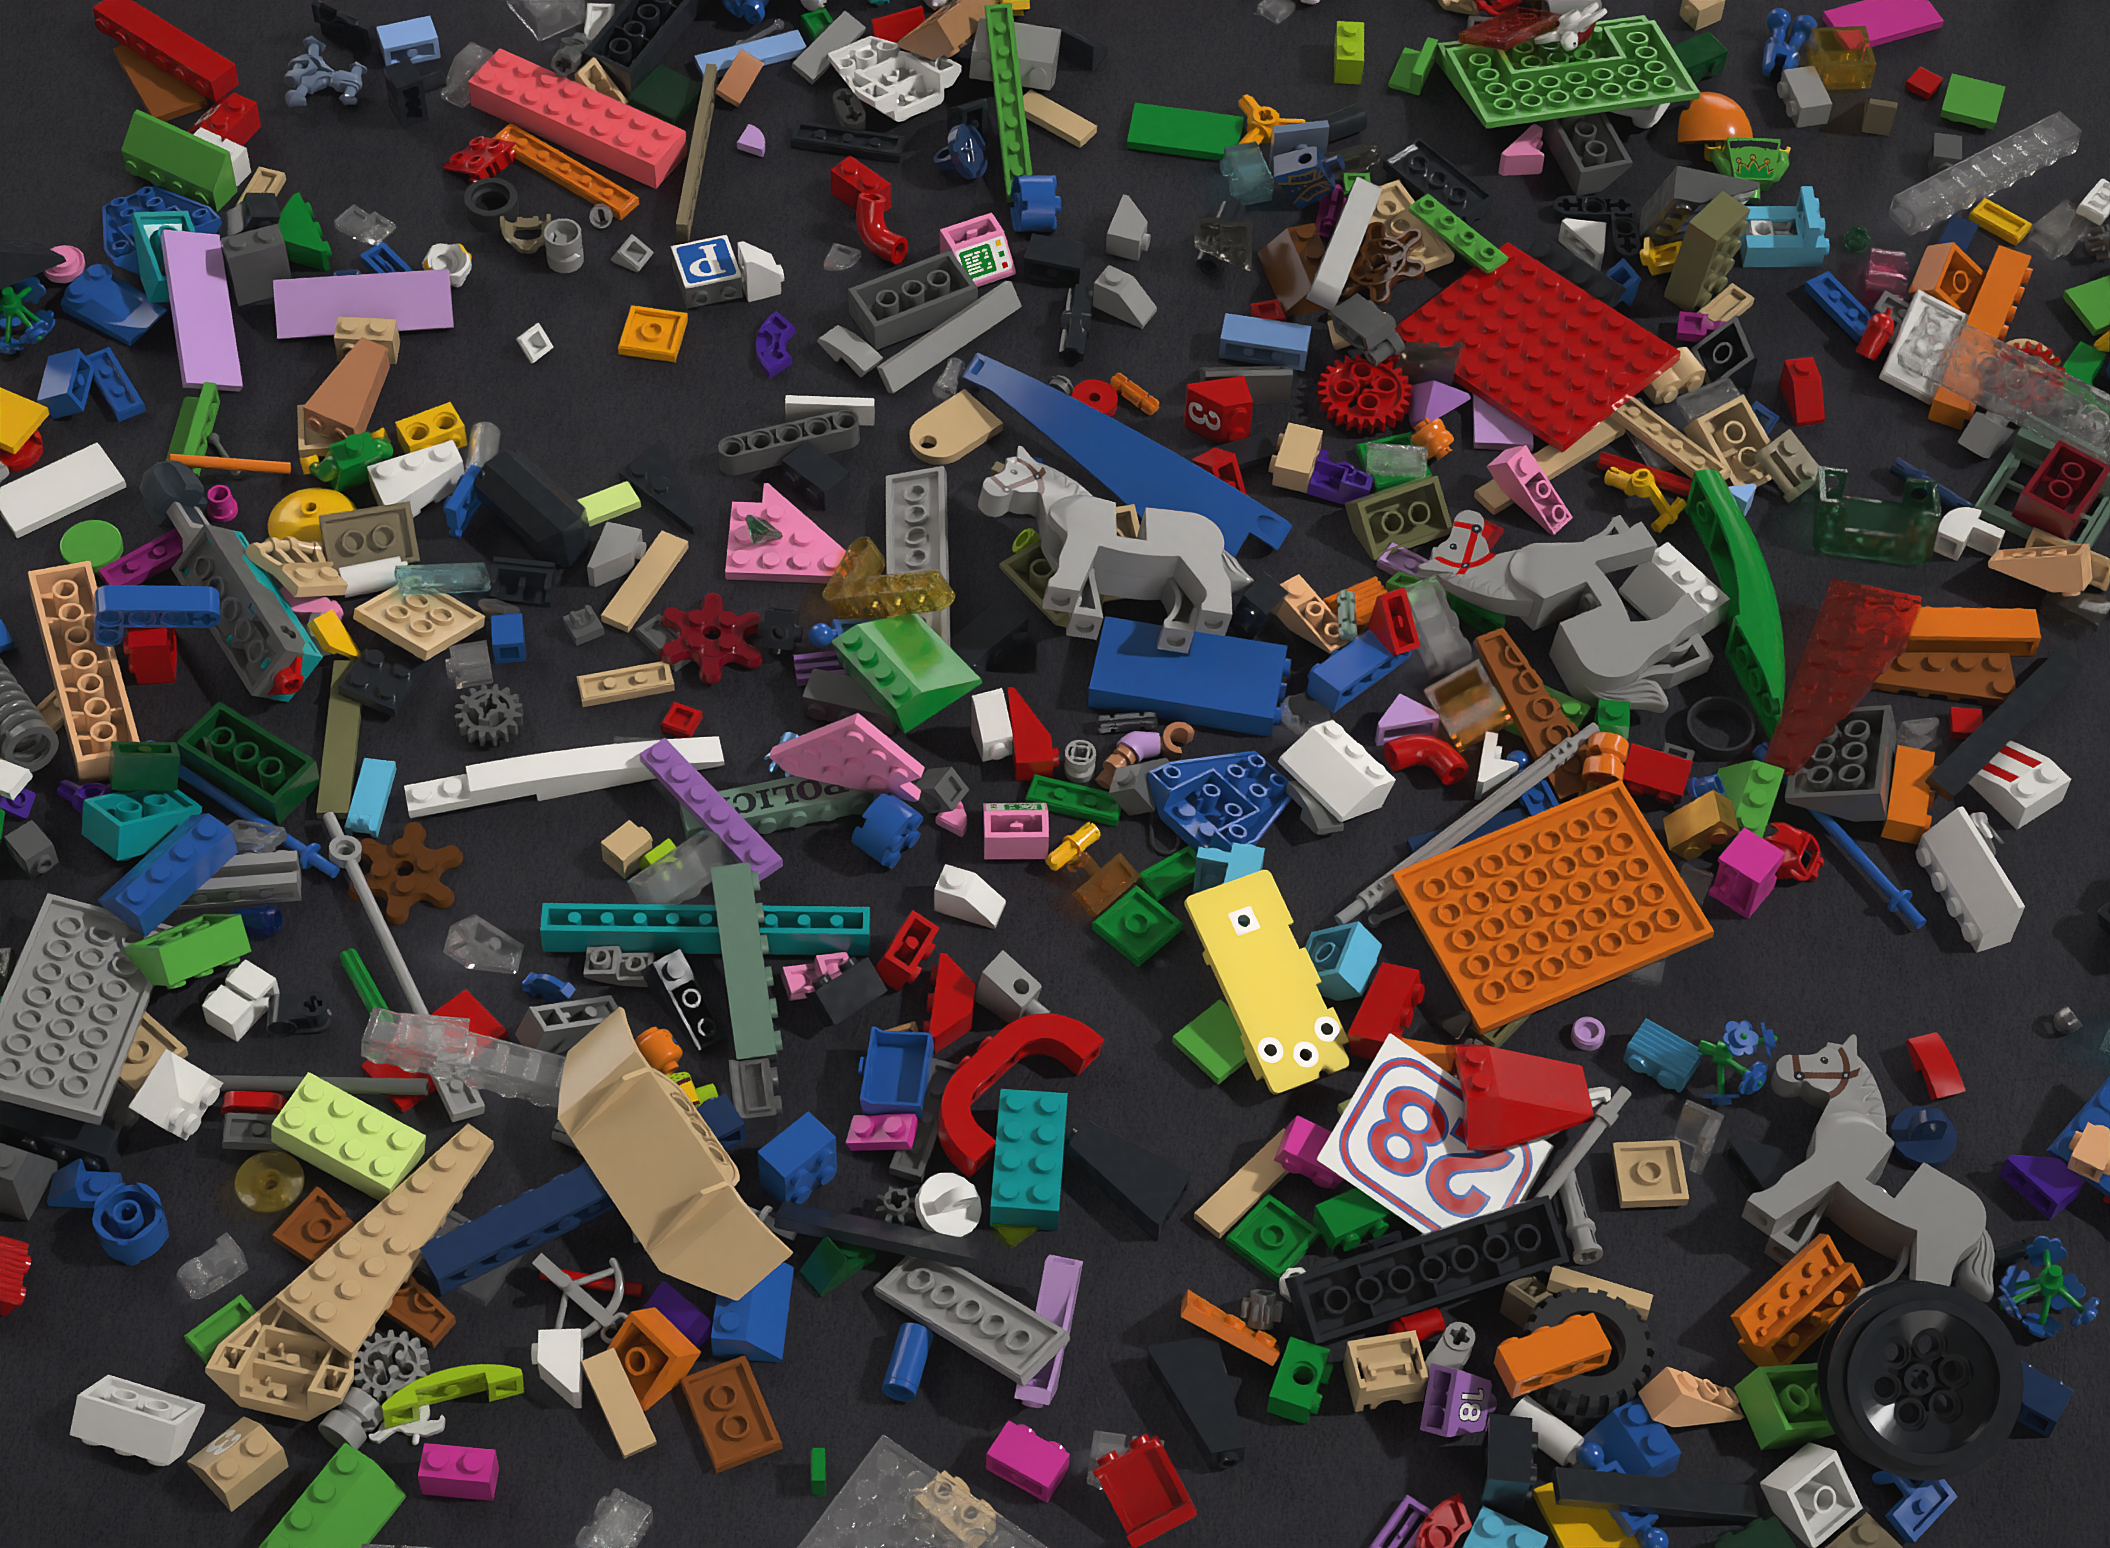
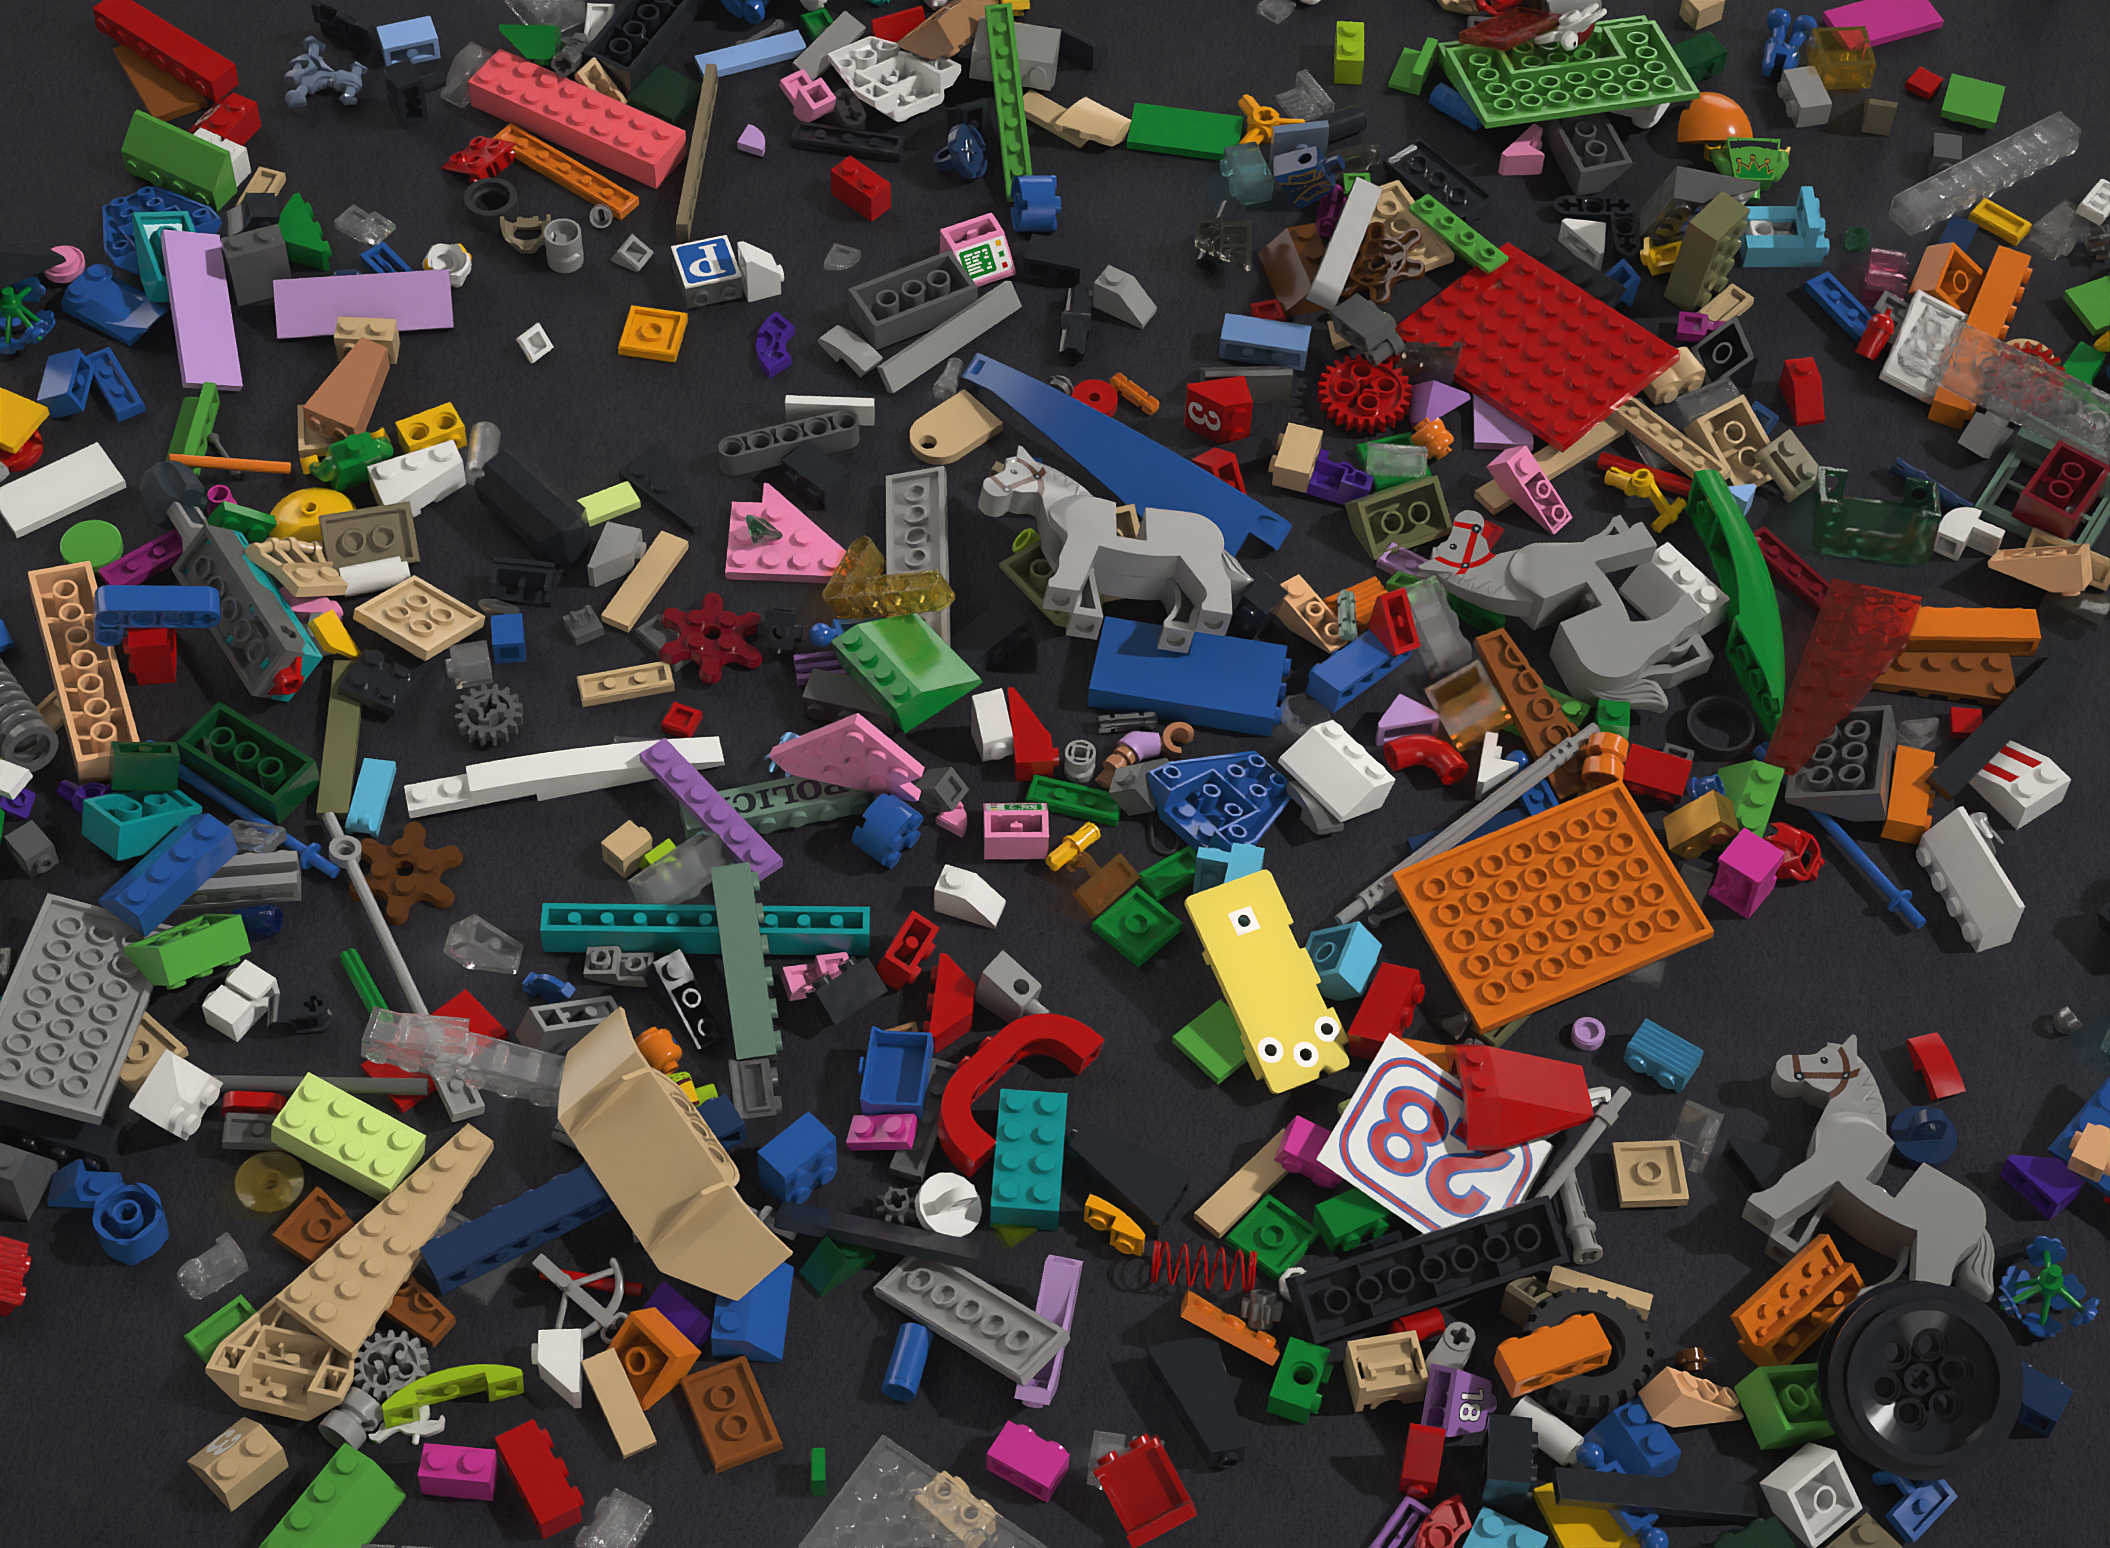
(135, 1420): white slope -> none
(252, 523): none -> green plate
(442, 578): clear light blue tile -> none
(463, 502): blue plate -> none
(534, 41): none -> green slope
(540, 1478): none -> red brick
(739, 78): nougat slope -> none
(808, 97): none -> bright pink brick
(874, 230): red cylinder -> none
(1094, 122): none -> tan slope
(1125, 1233): none -> light orange slope
(1127, 231): light grey slope -> none
(1157, 1258): none -> red piece
(1306, 100): none -> clear panel
(1421, 1461): none -> red slope
(1452, 103): none -> blue axle
(1690, 1360): none -> reddish brown plate
(1736, 1041): blue plant -> none
(1792, 570): none -> dark red tile

